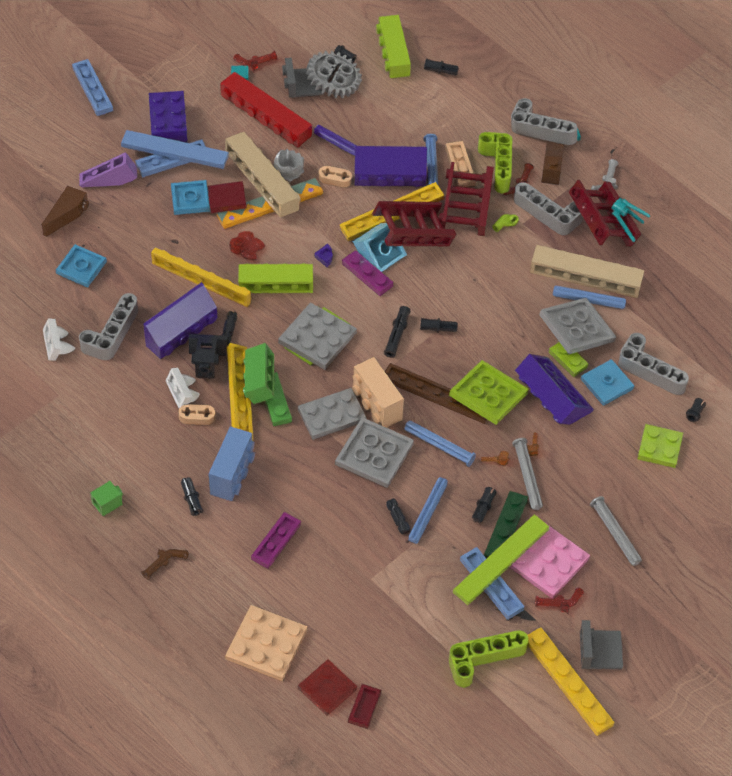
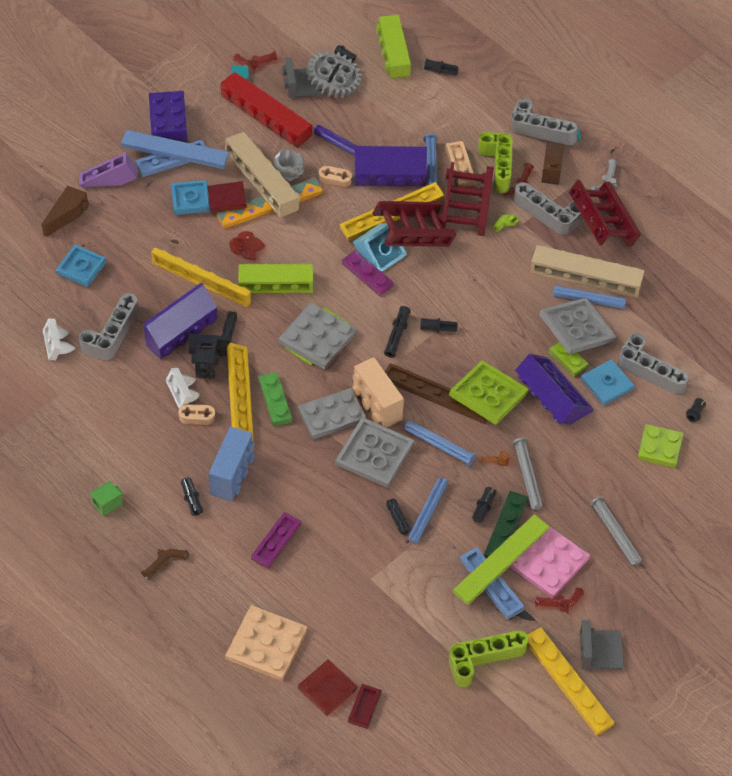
(92, 87): medium blue plate -> none
(259, 373): bright green brick -> none
(324, 255): dark purple tile -> none
(533, 449): clear orange hand -> none
(622, 207): teal plant -> none

